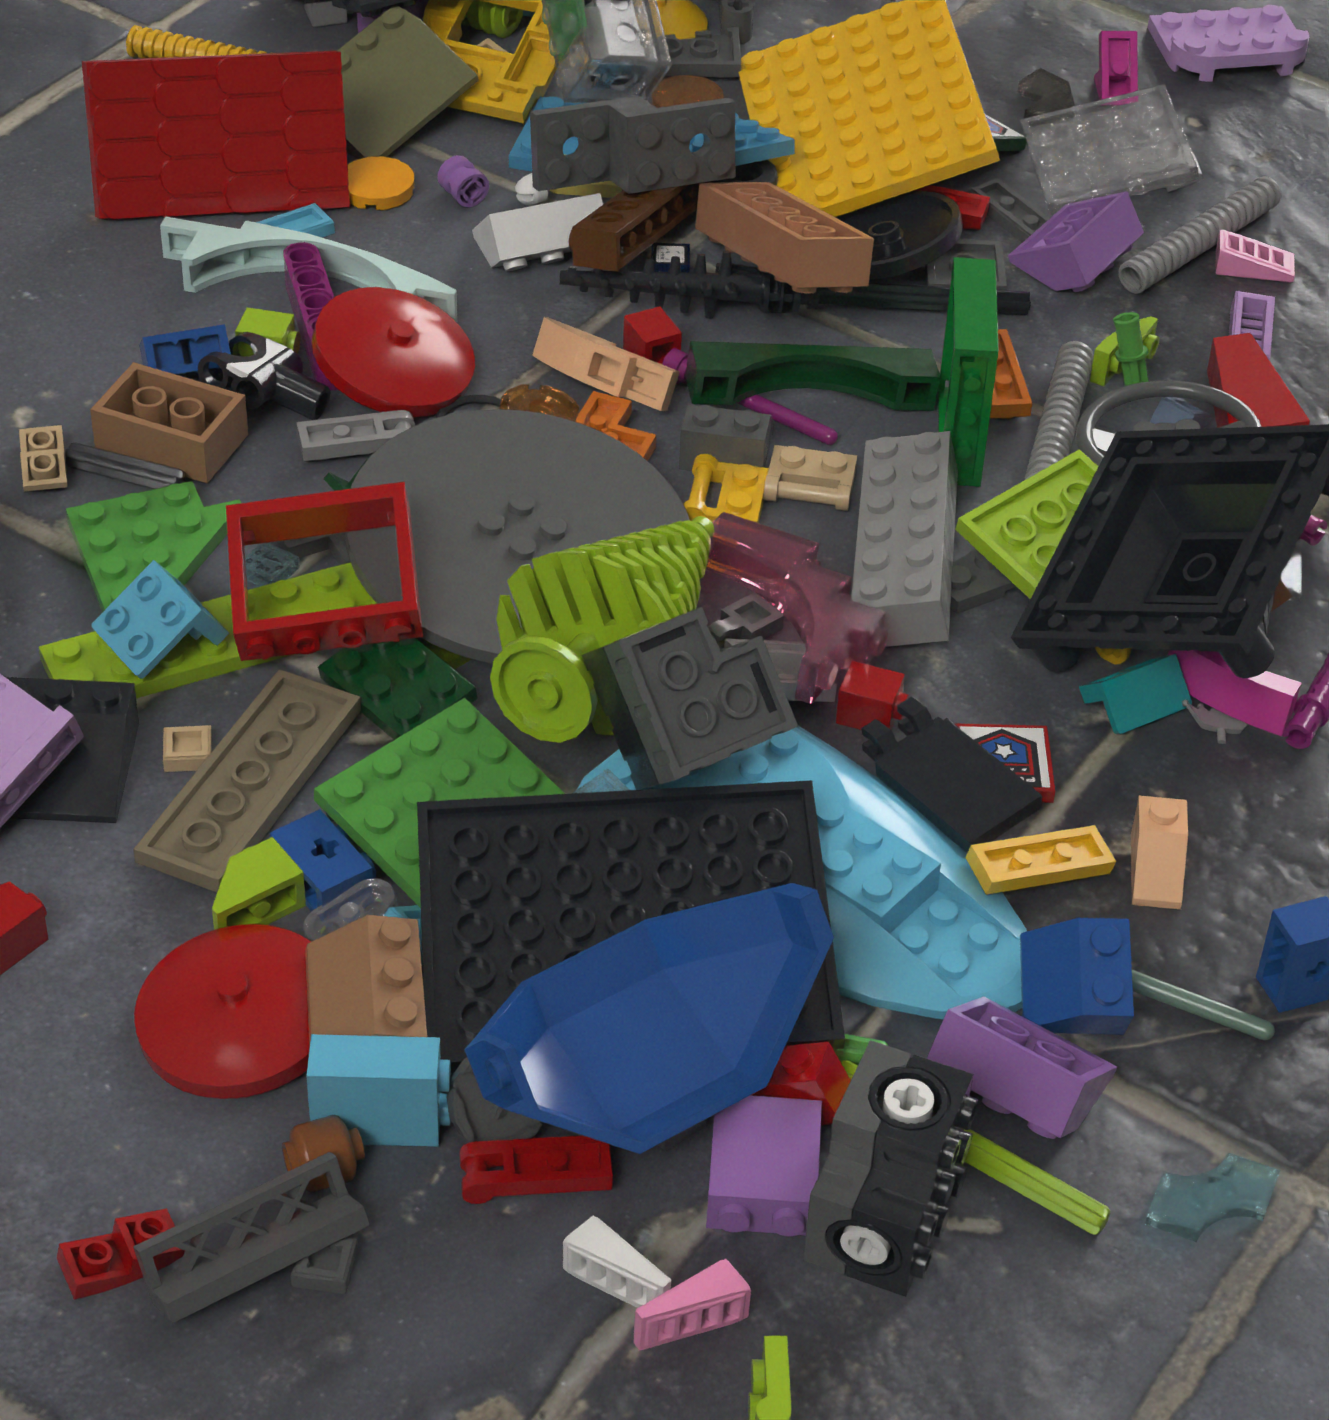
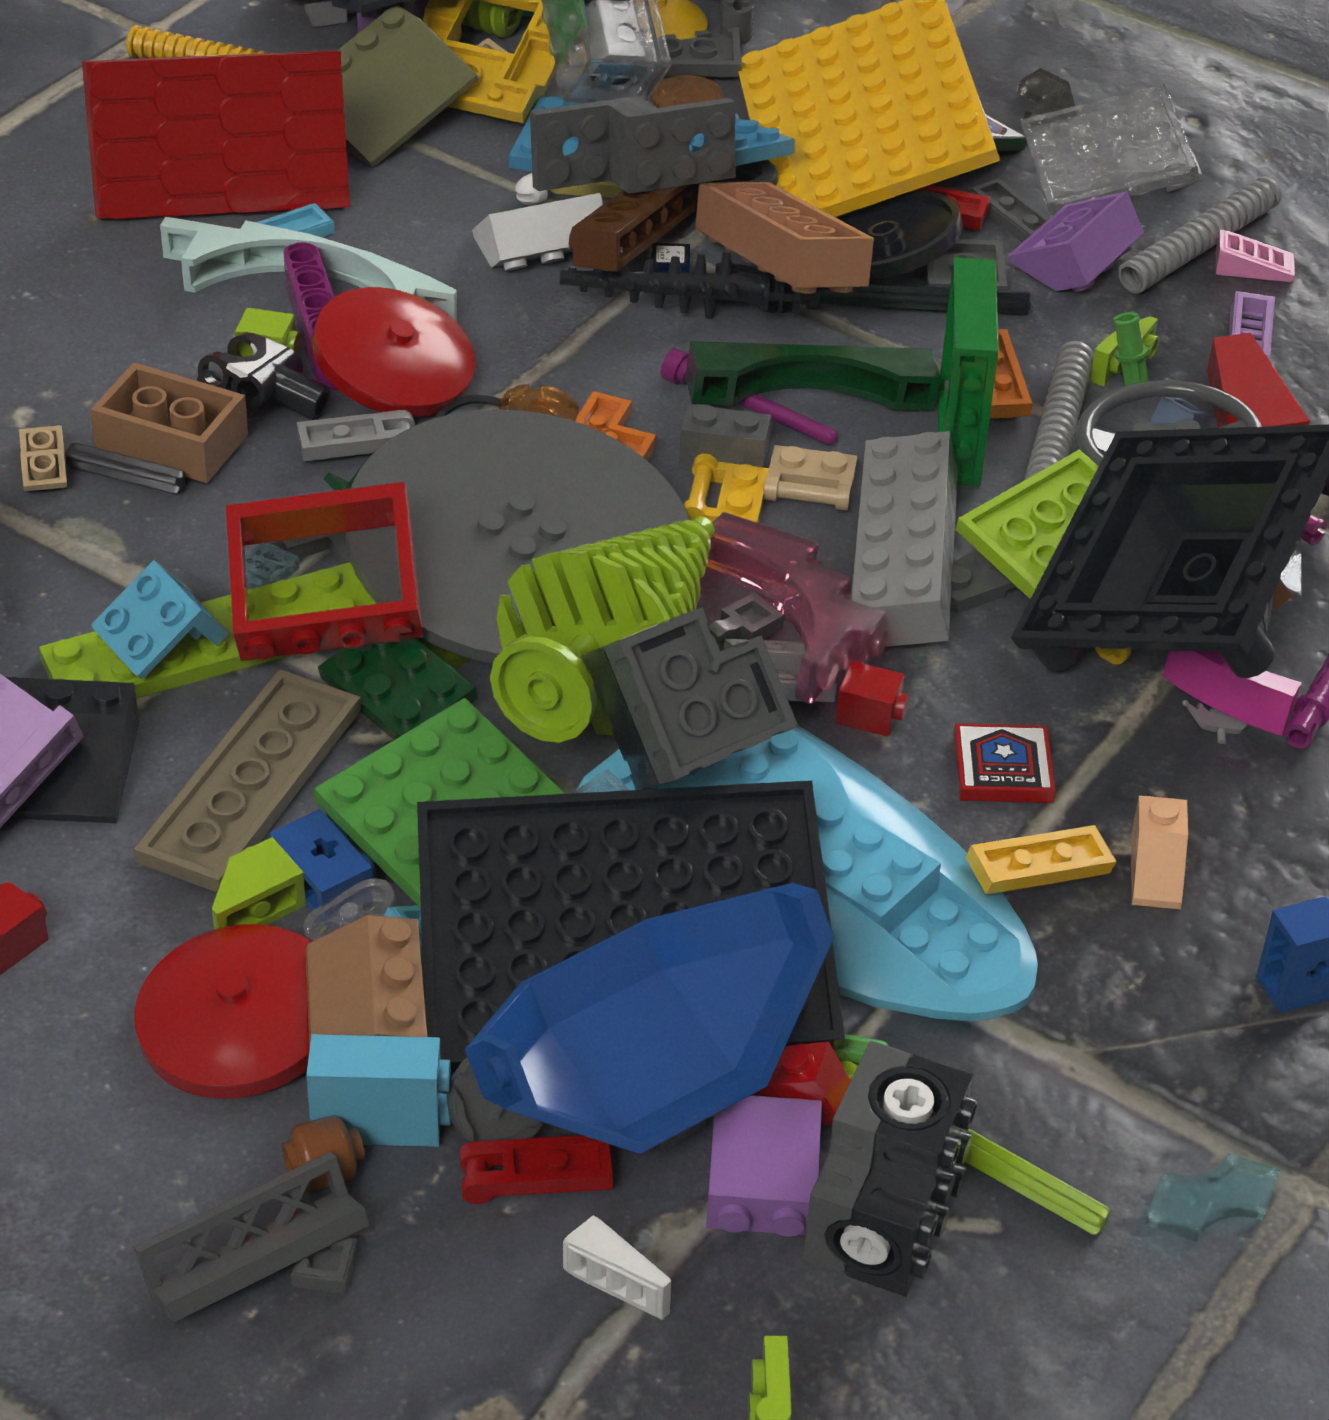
(109, 1259): red slope -> none
(130, 531): bright green wing -> none
(183, 350): blue brick -> none
(186, 747): tan tile -> none
(380, 182): light orange tile -> none
(463, 181): medium lavender wheel -> none
(604, 365): light nougat slope -> none
(651, 334): red brick -> none
(695, 1306): bright pink slope -> none
(949, 776): black tile -> none
(1022, 1066): medium lavender slope -> none
(1078, 976): blue slope -> none
(1117, 64): dark pink slope -> none
(1140, 693): teal panel -> none
(1202, 1006): sand green piece -> none
(1229, 40): lavender plate -> none

